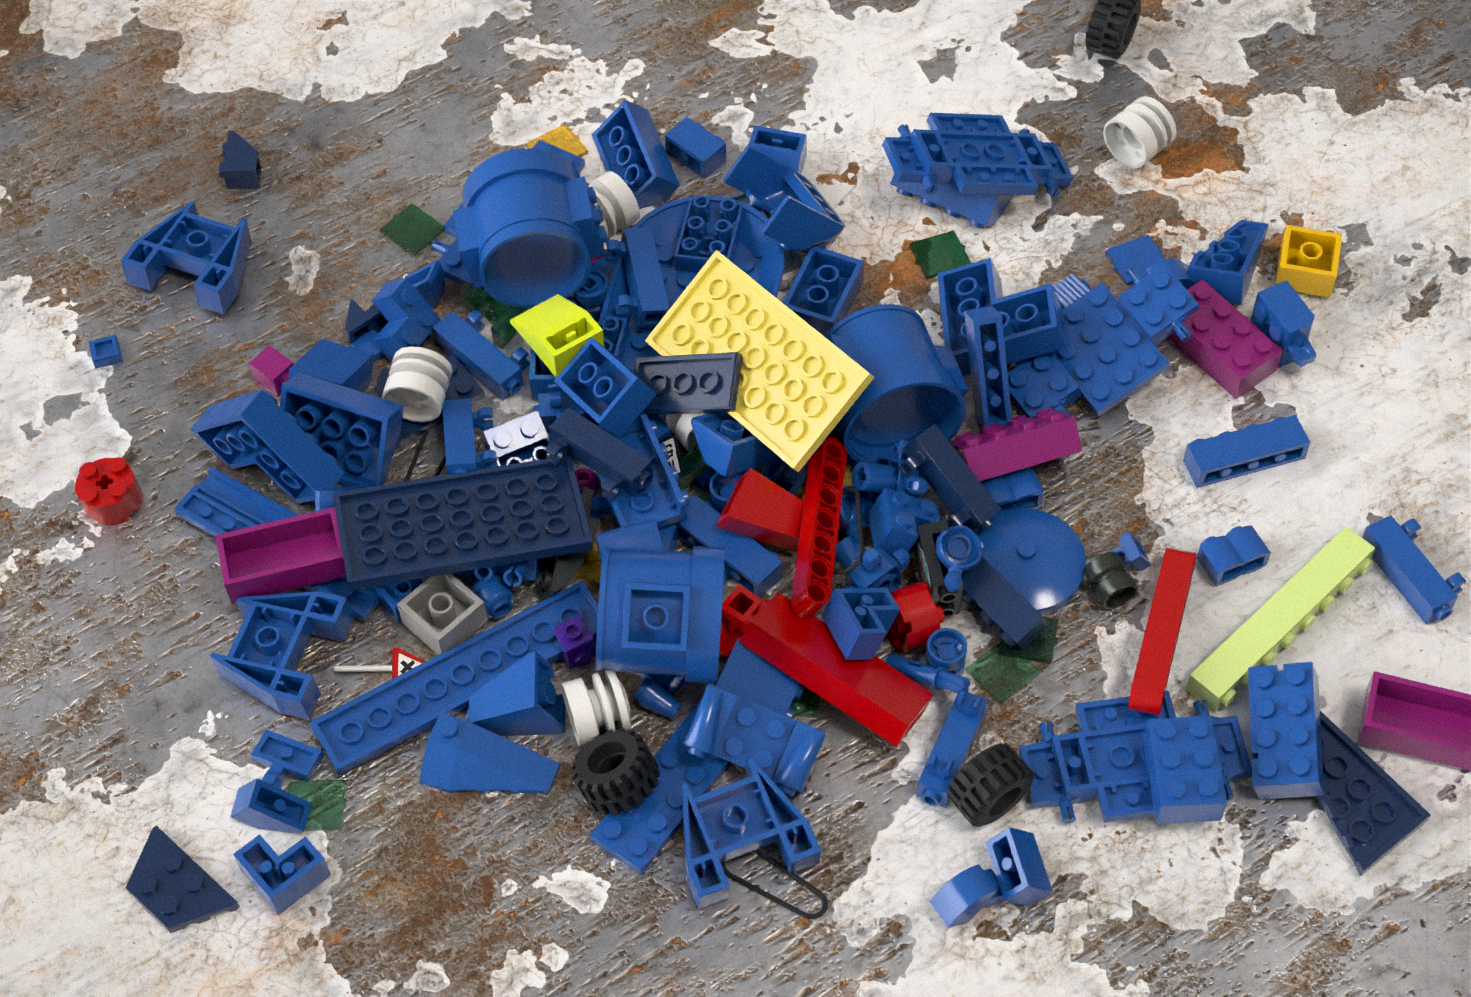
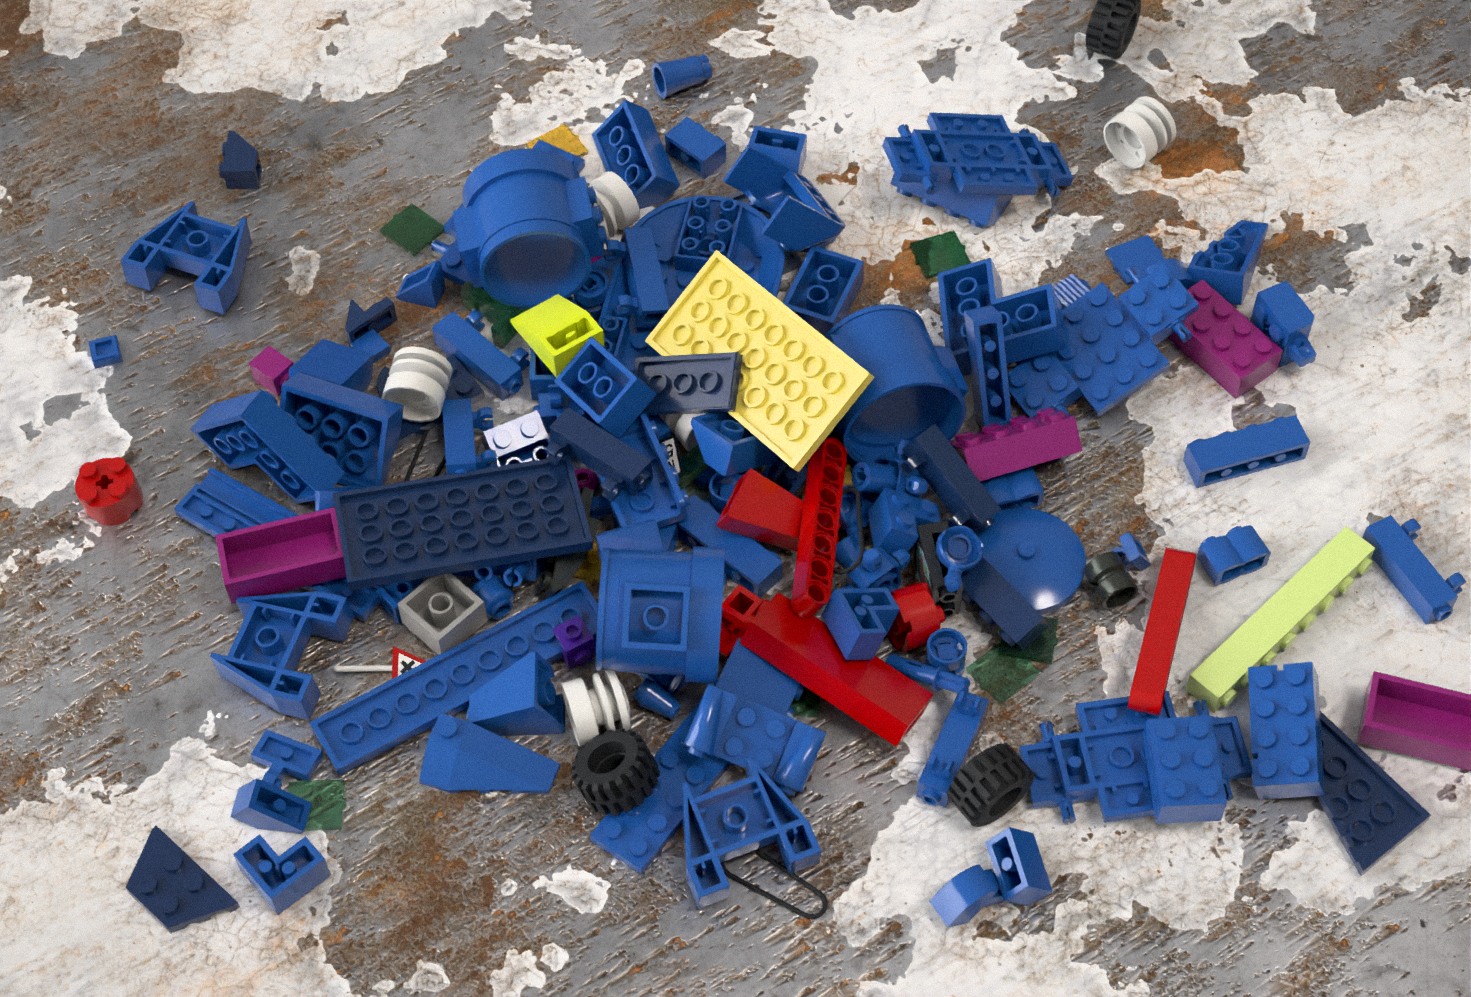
(407, 315): blue brick -> none
(680, 74): none -> blue plant
(1309, 260): yellow brick -> none

